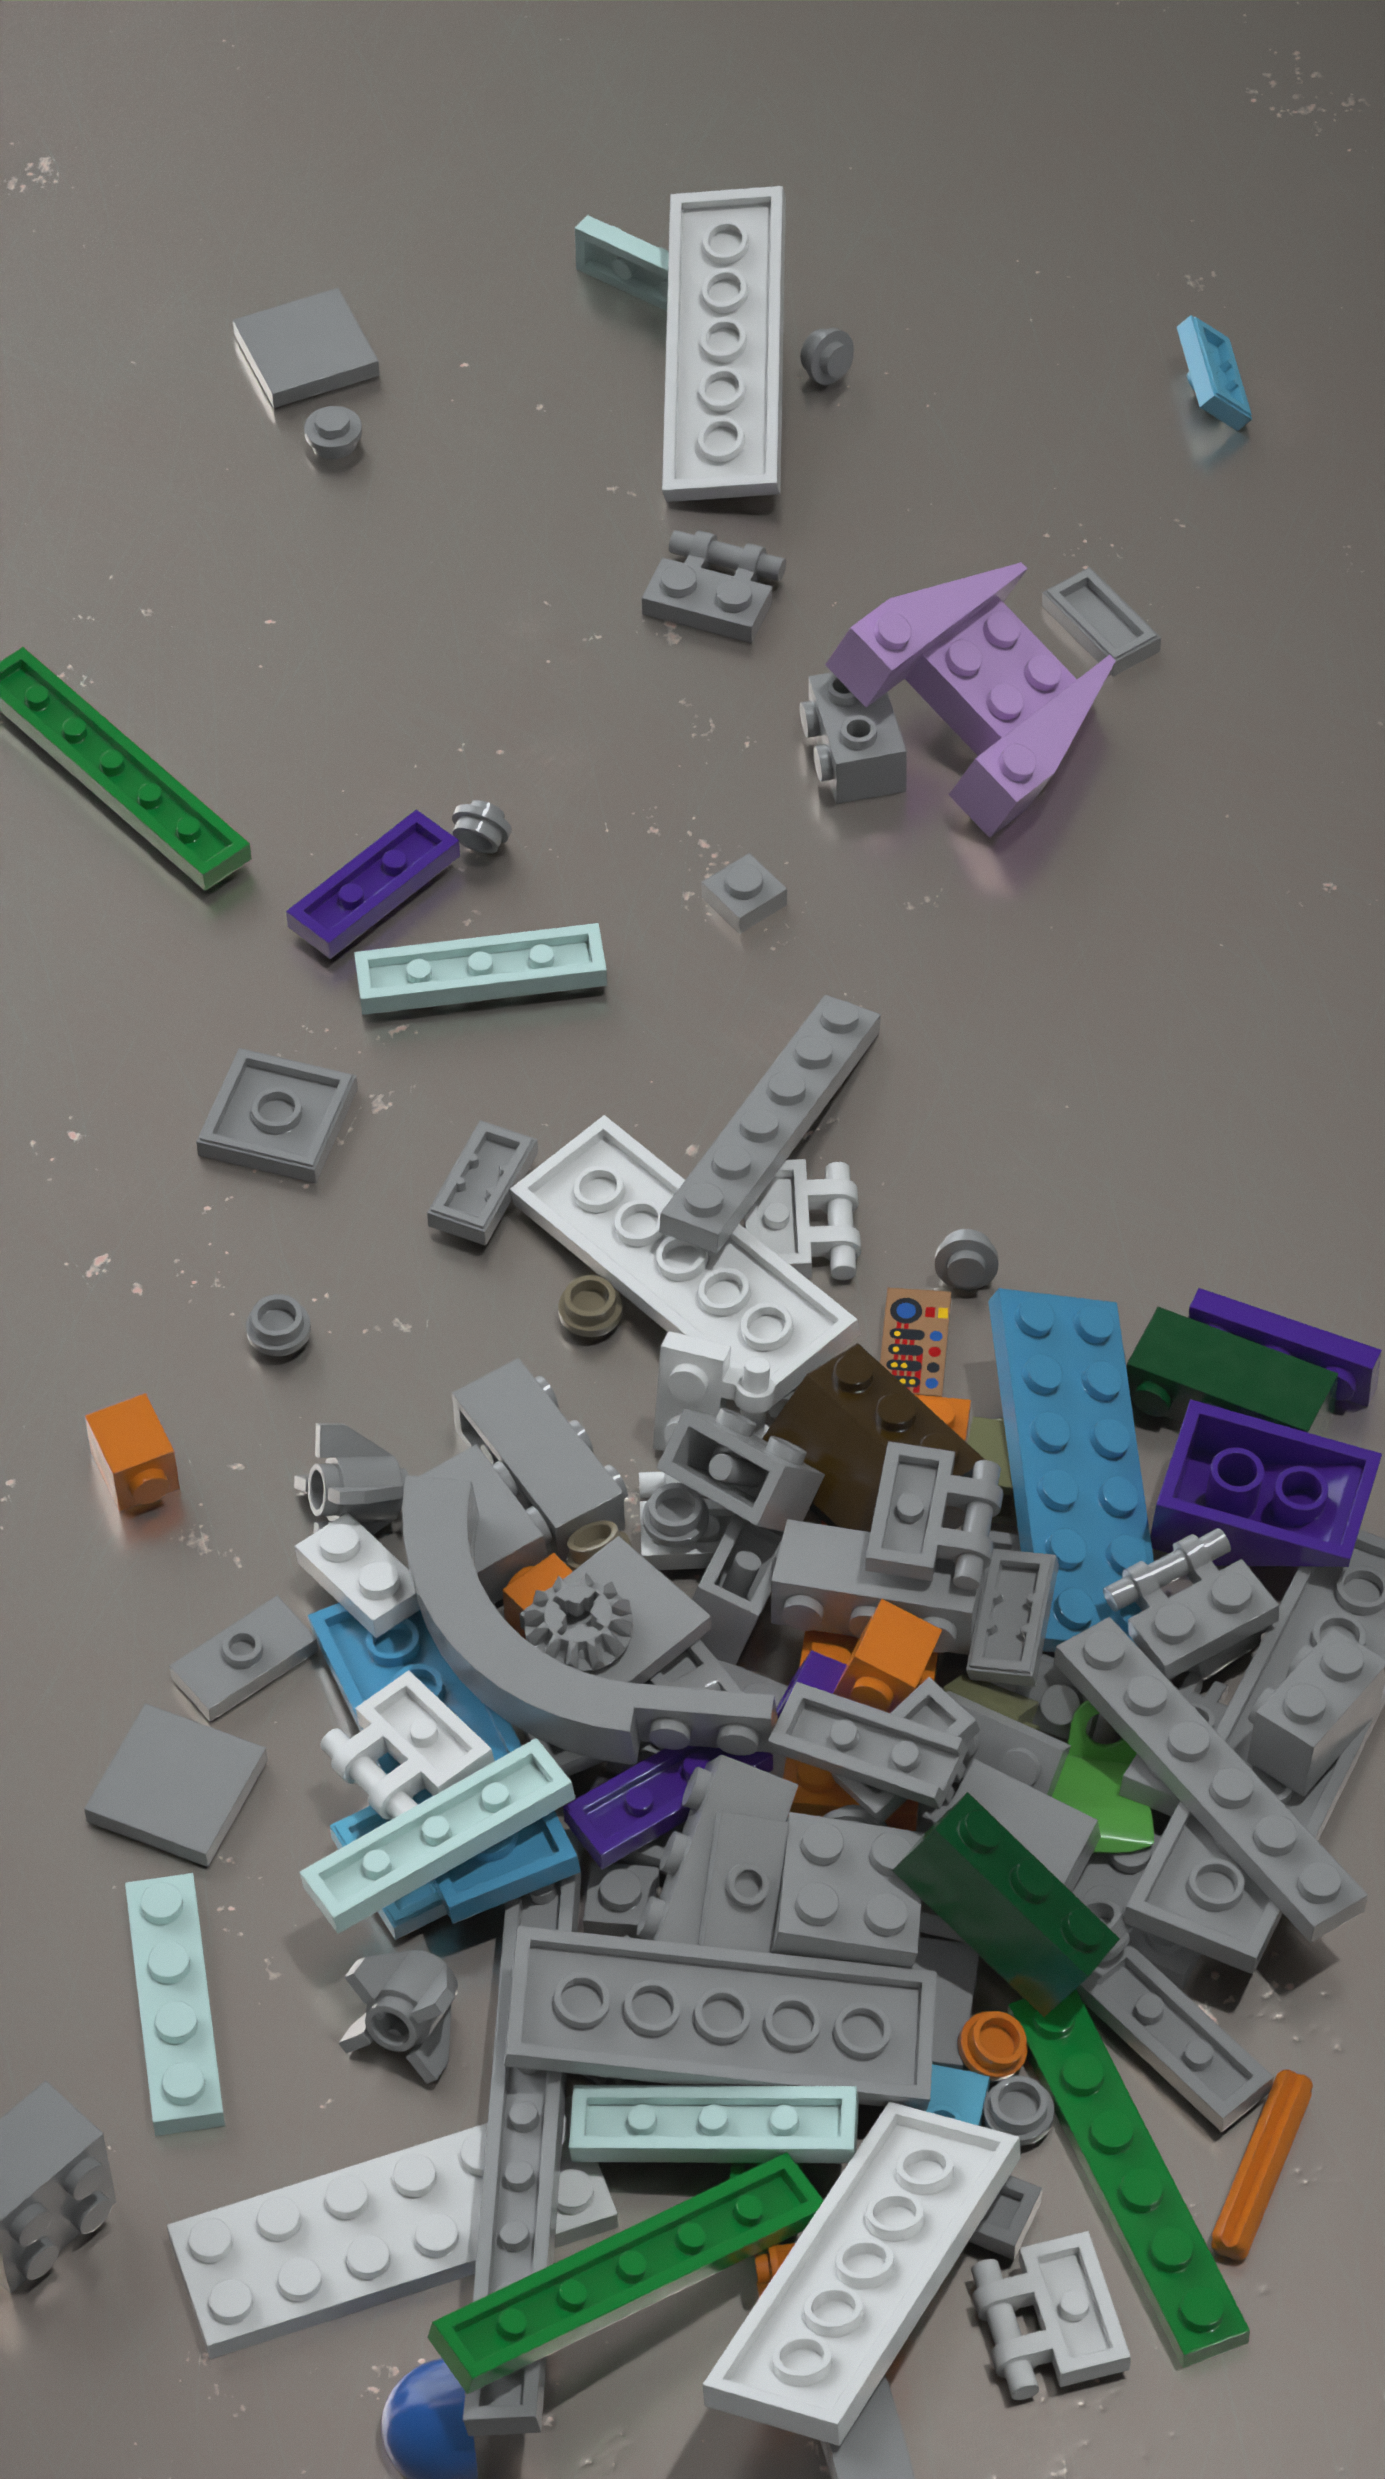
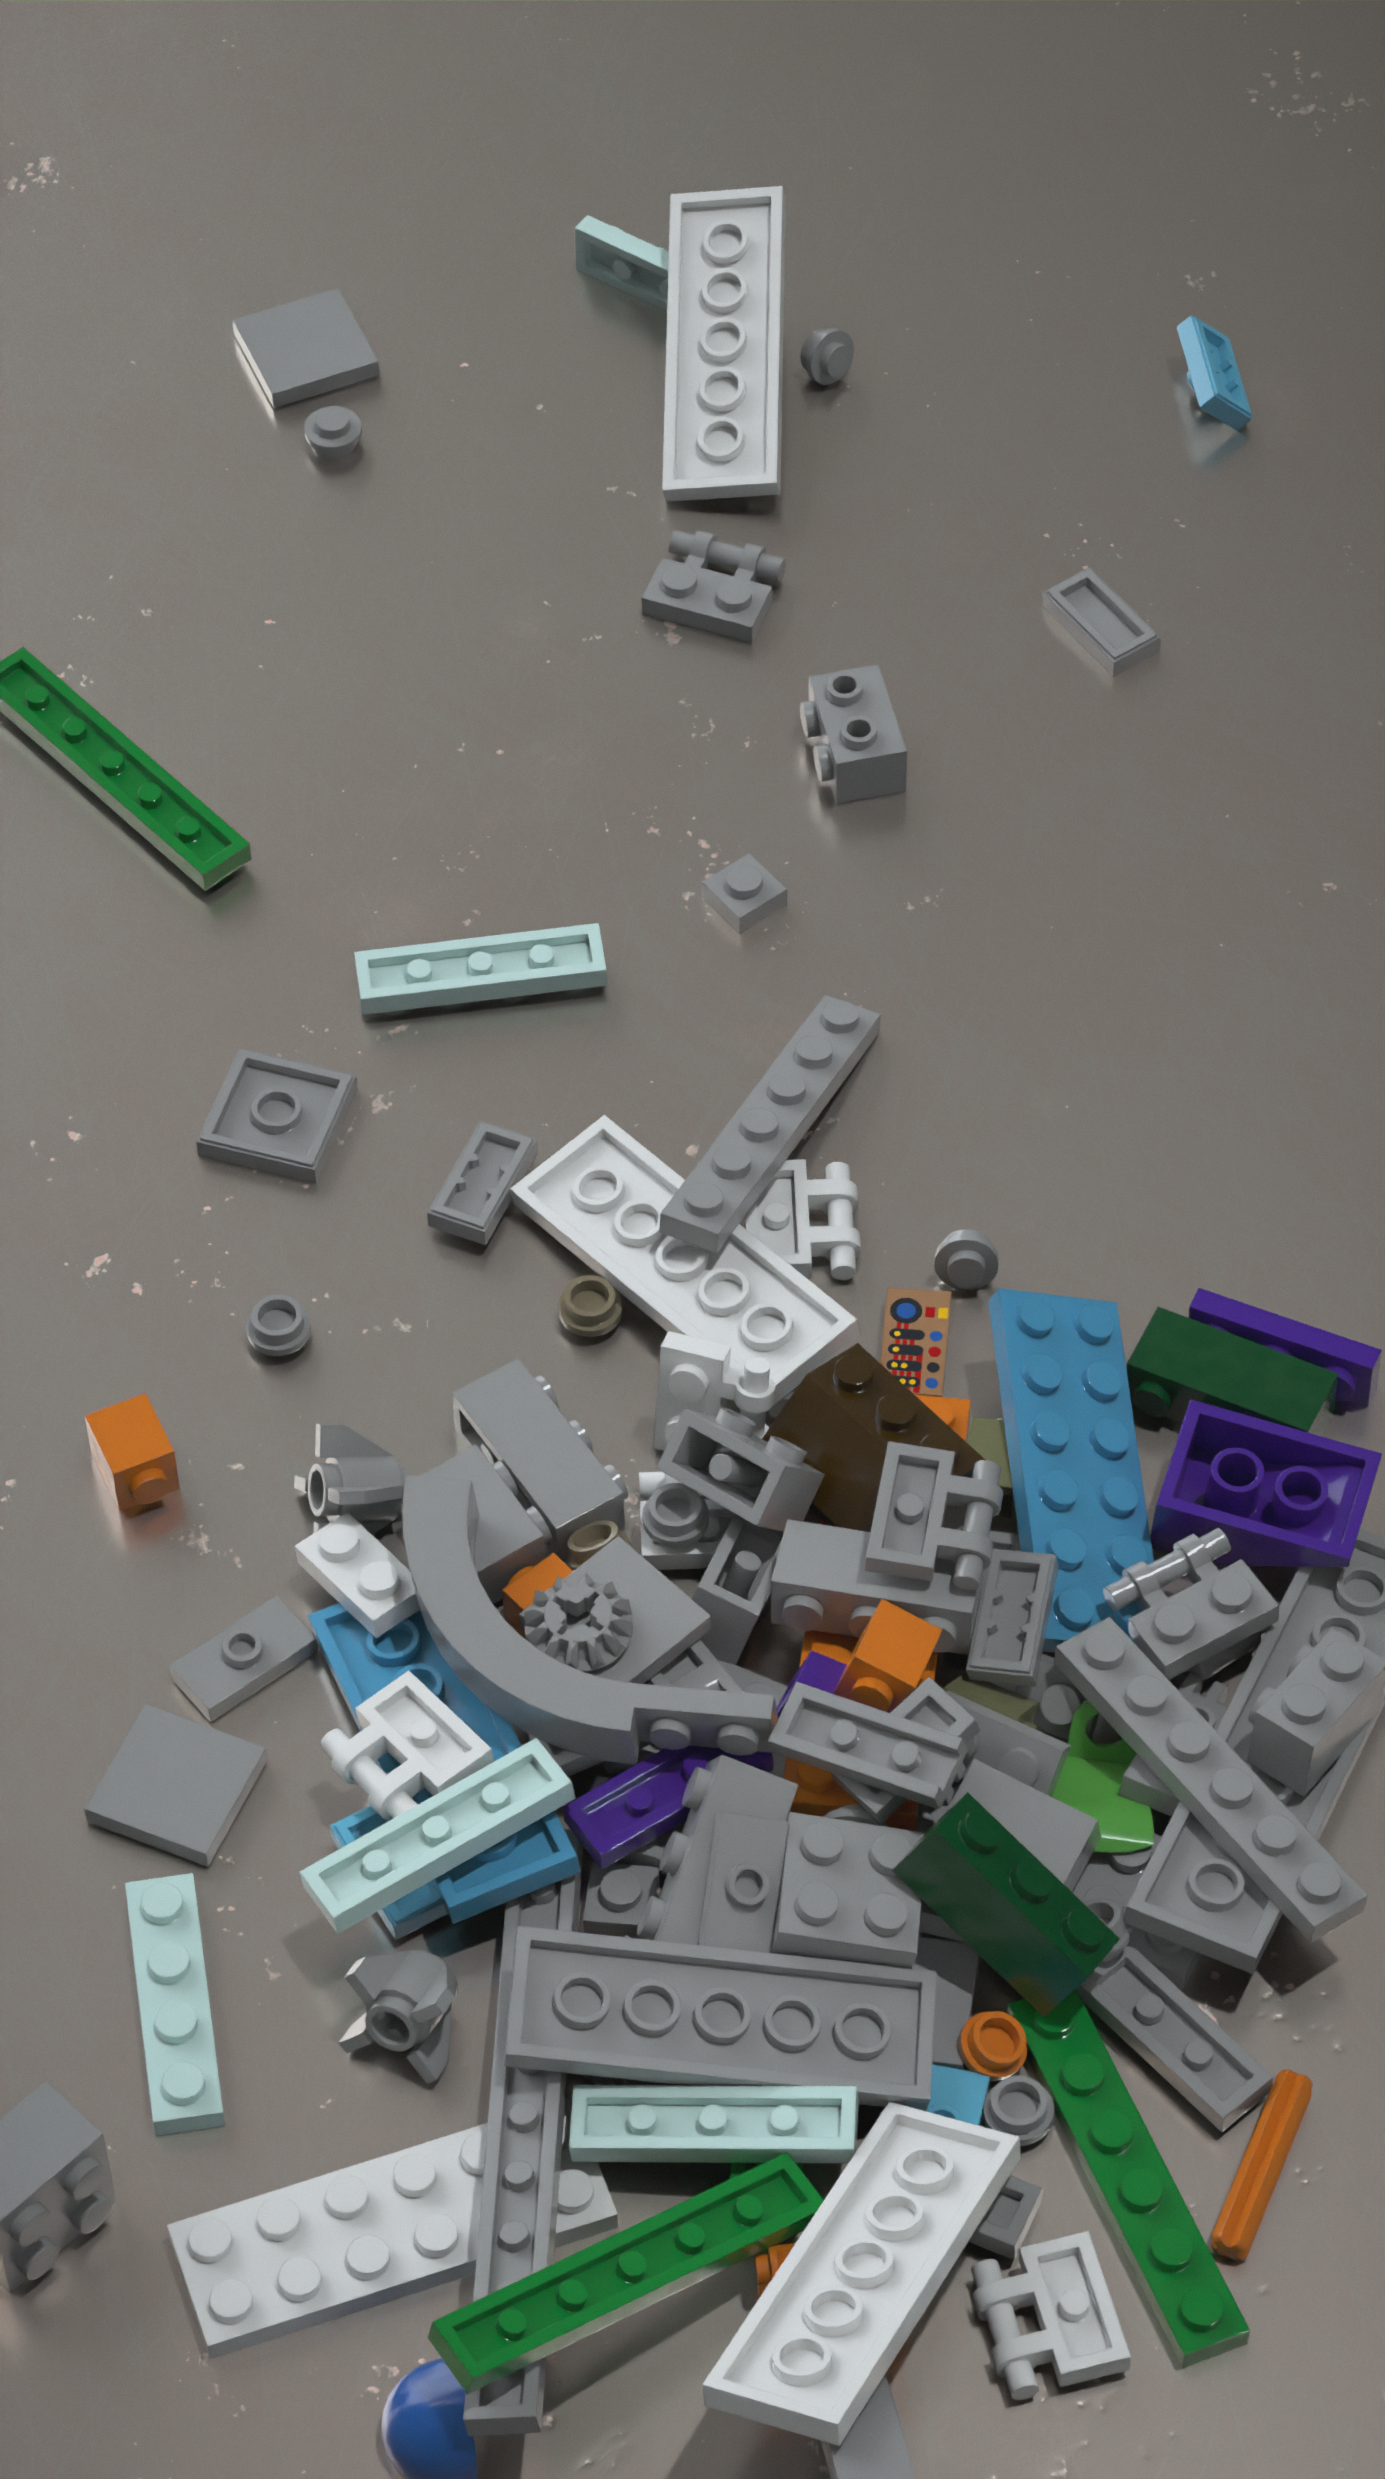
(373, 883): dark purple plate -> none
(480, 826): light grey plate -> none
(982, 679): lavender wedge -> none

